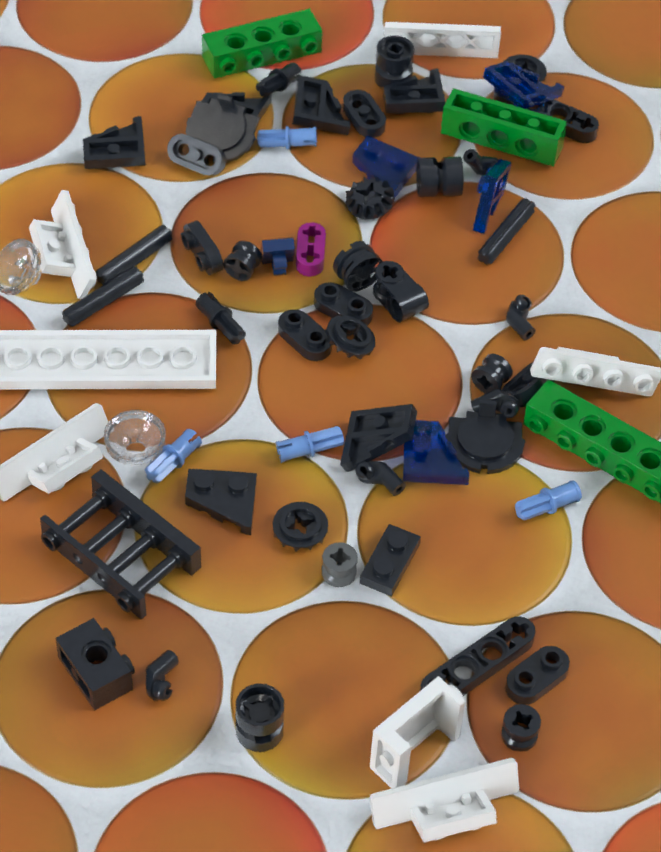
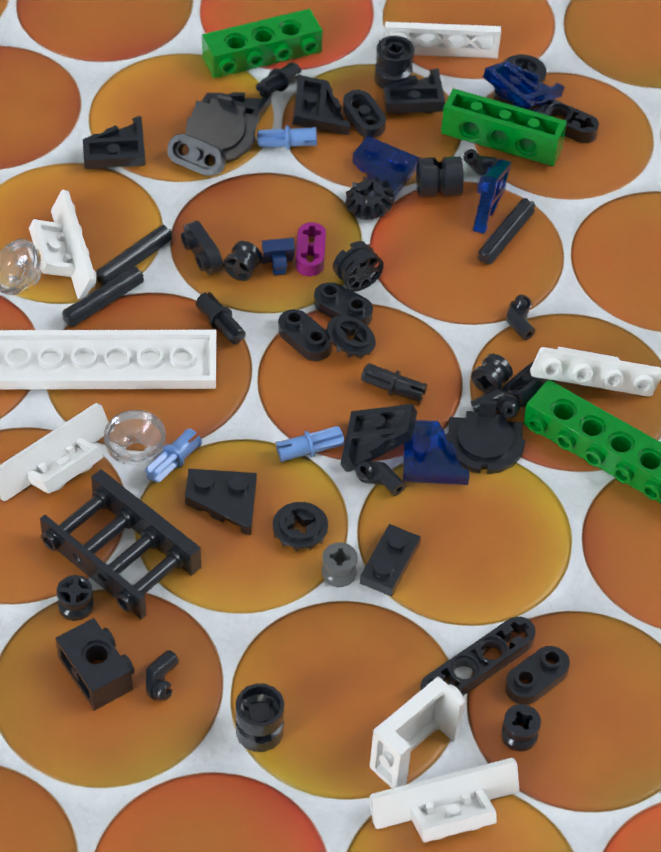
(67, 594): none -> black wheel
(394, 382): none -> black axle
(398, 291): black piece -> none
(548, 500): medium blue axle -> none

